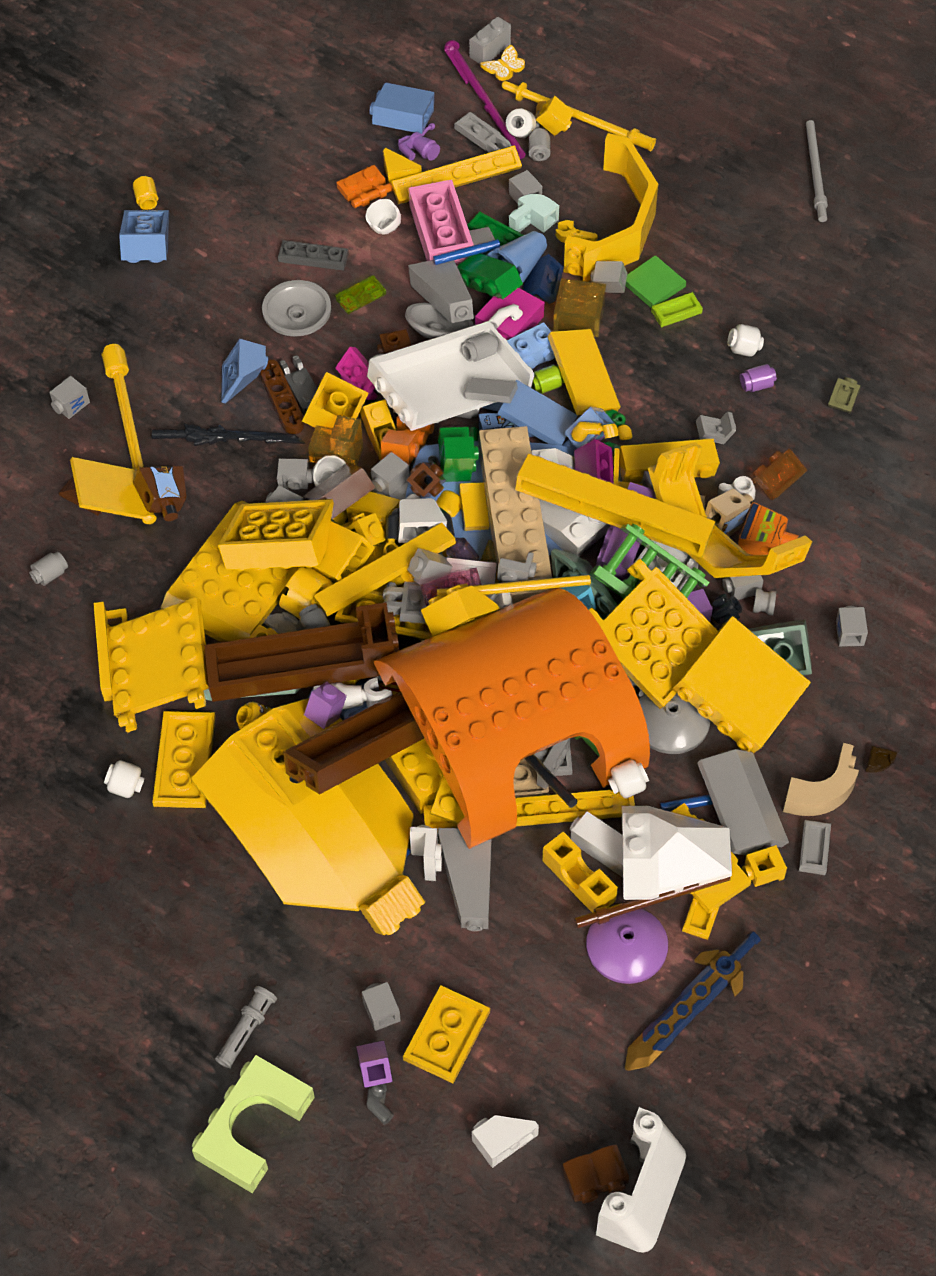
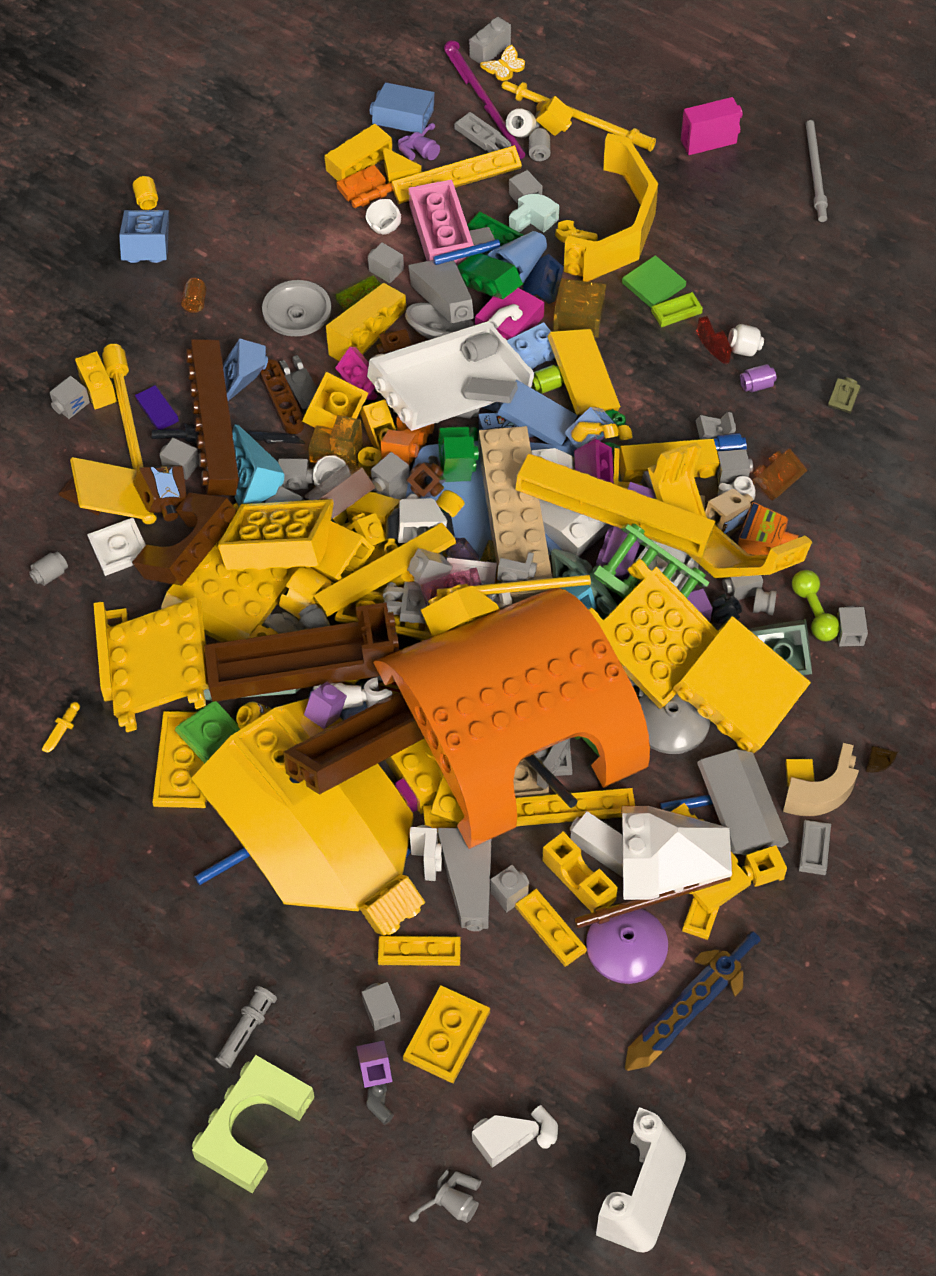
(61, 727): none -> yellow piece
(95, 380): none -> yellow brick
(117, 545): none -> white tile
(124, 779): white head -> none
(156, 408): none -> dark purple tile
(176, 563): none -> reddish brown arch
(180, 454): none -> light grey brick
(194, 295): none -> clear orange brick
(207, 730): none -> bright green tile
(212, 418): none -> reddish brown brick
(221, 866): none -> blue bar
(257, 470): none -> medium azure wedge
(313, 255): dark grey tile -> none
(358, 153): none -> yellow brick
(365, 321): none -> yellow wedge
(365, 457): none -> yellow wheel
(385, 262): none -> light grey brick
(407, 794): none -> magenta tile
(419, 950): none -> yellow tile
(457, 1203): none -> light grey piece
(474, 506): yellow tile -> none
(509, 887): none -> light grey brick
(549, 1127): none -> white arm
(550, 927): none -> yellow tile
(596, 1173): reddish brown brick -> none
(610, 273): light grey brick -> none
(628, 778): white head -> none
(710, 125): none -> dark pink brick
(714, 342): none -> clear red slope
(730, 442): none -> blue brick
(733, 465): none -> light grey brick
(799, 769): none -> yellow tile
(825, 625): none -> lime piece

